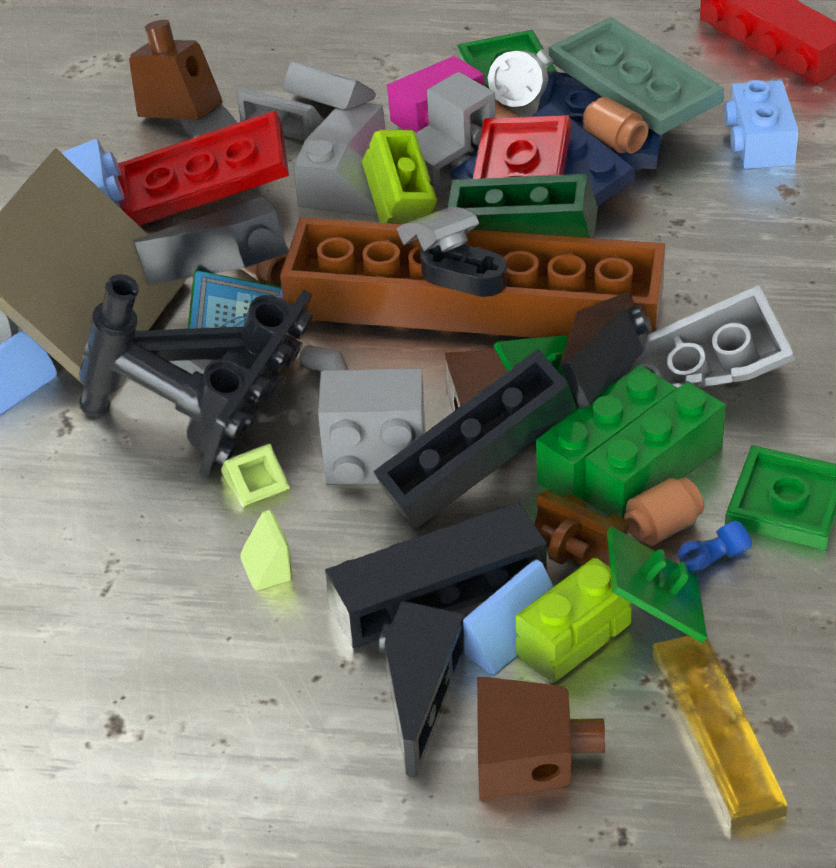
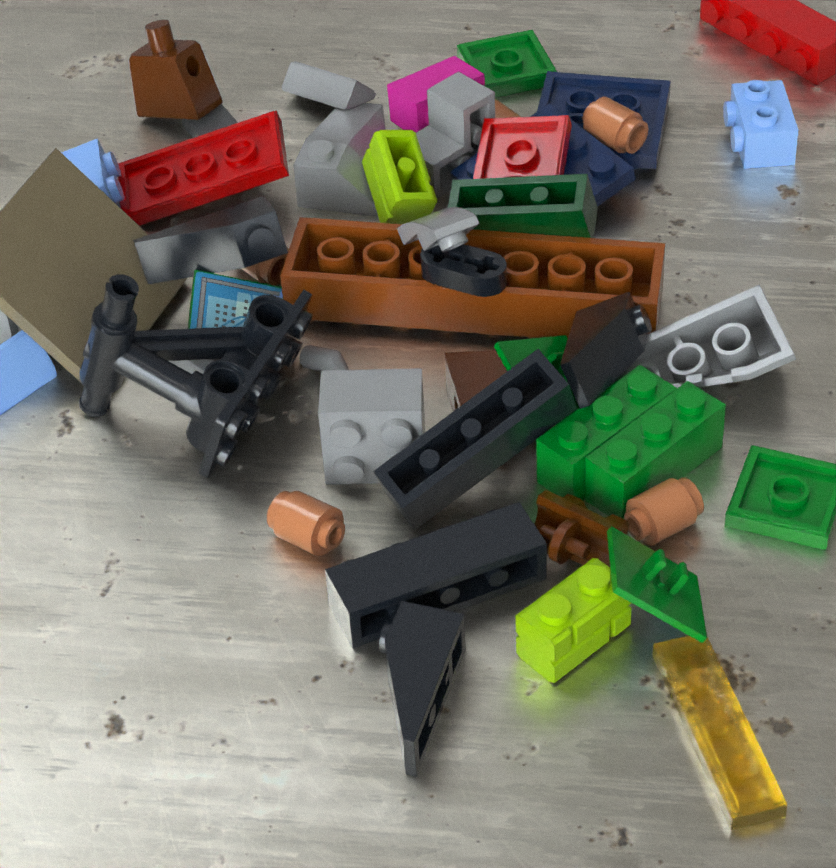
(255, 475): yellowish green slope -> none
(267, 553): yellowish green slope -> none
(297, 118): light grey slope -> none
(306, 522): none -> nougat brick
(492, 625): light blue slope -> none
(519, 77): white piece -> none
(529, 737): reddish brown torso -> none
(636, 74): sand green plate -> none
(731, 540): blue arm -> none

